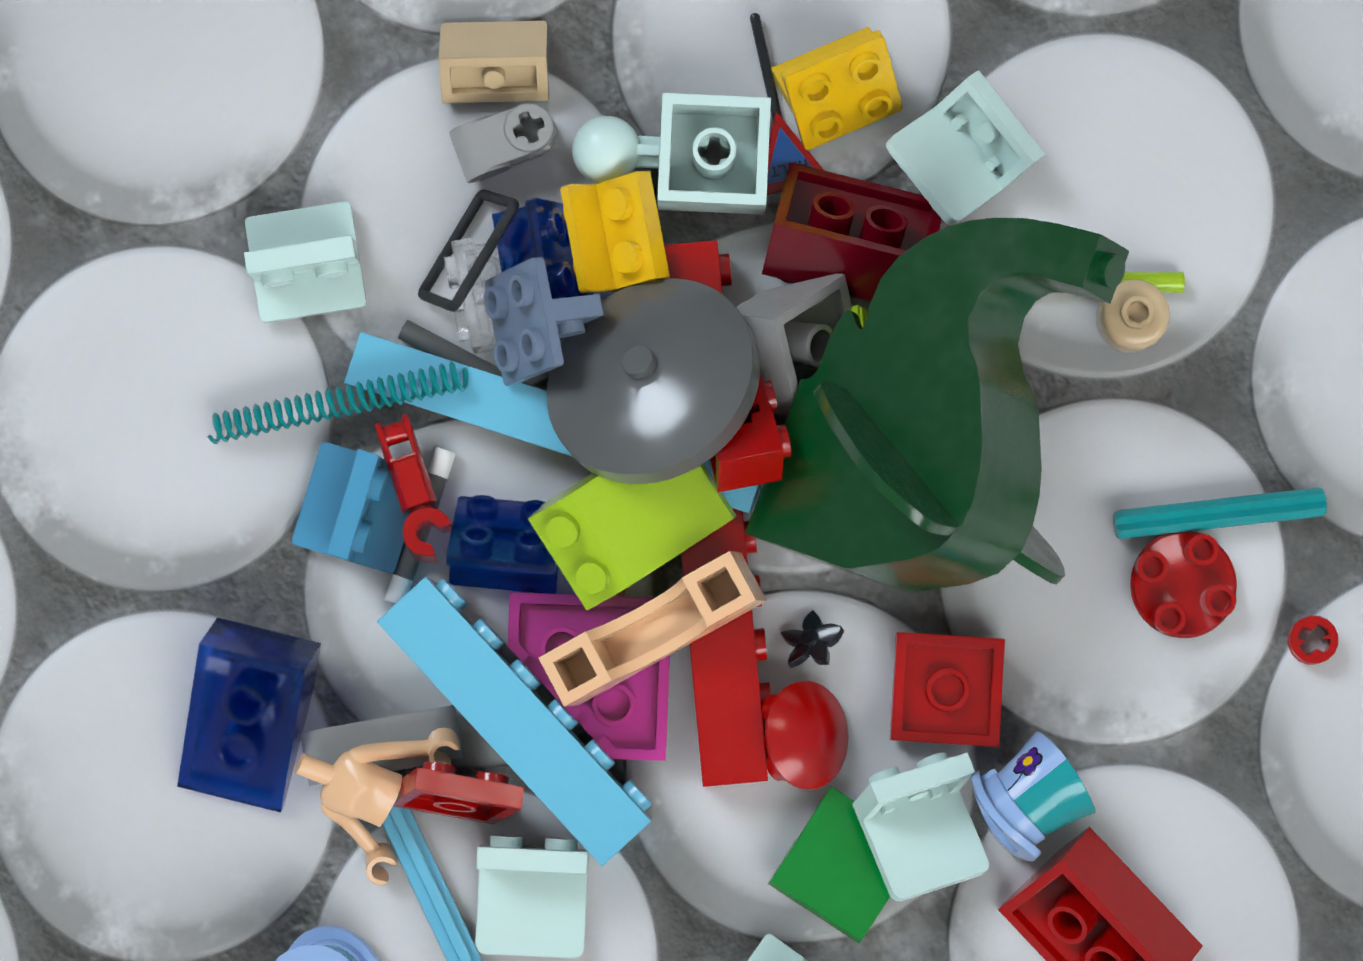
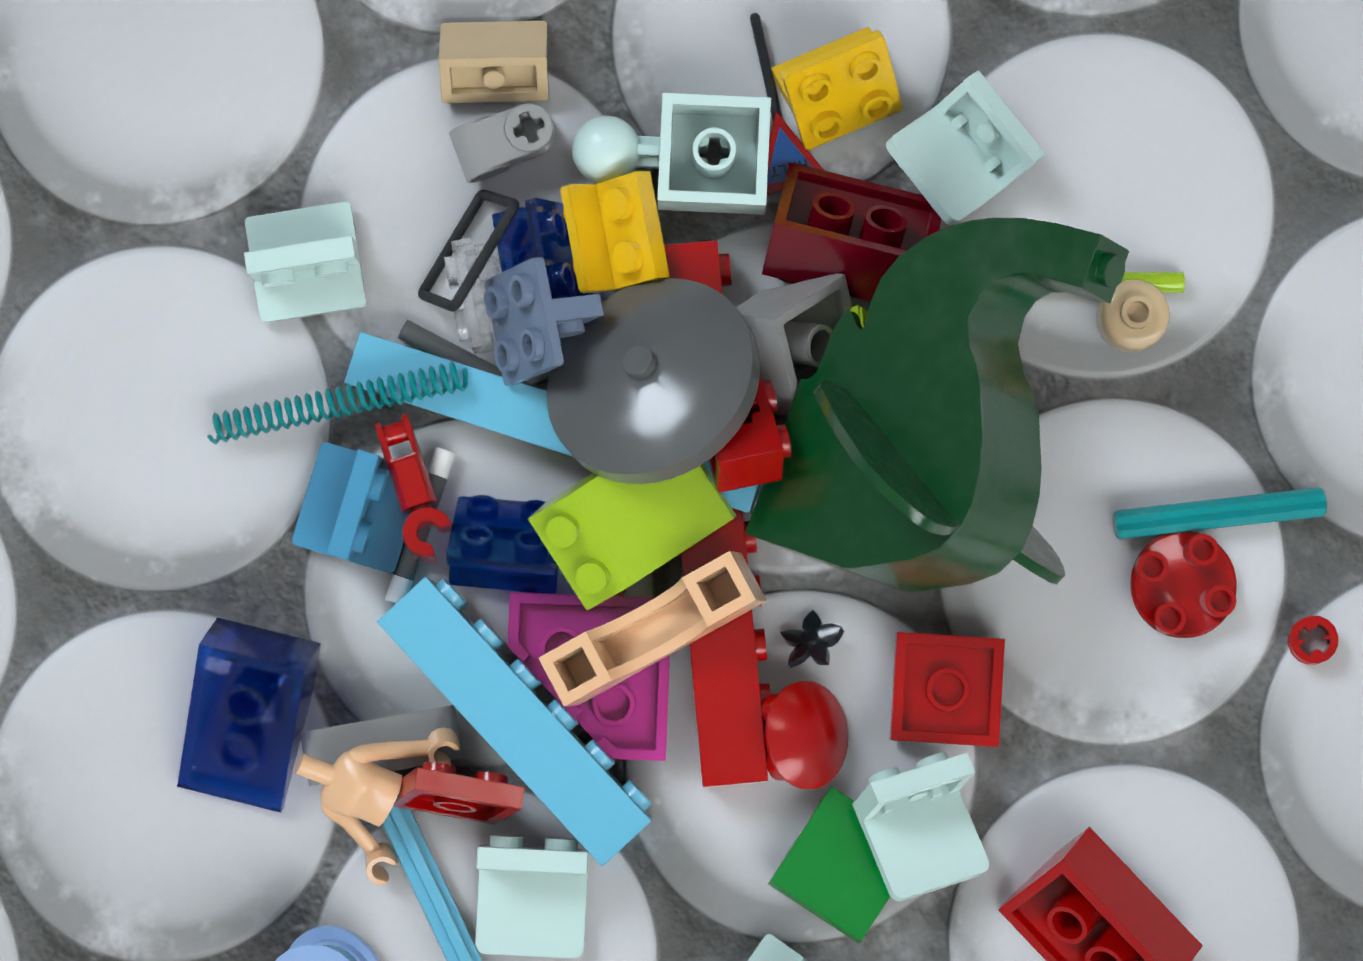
(1031, 797): hat -> none

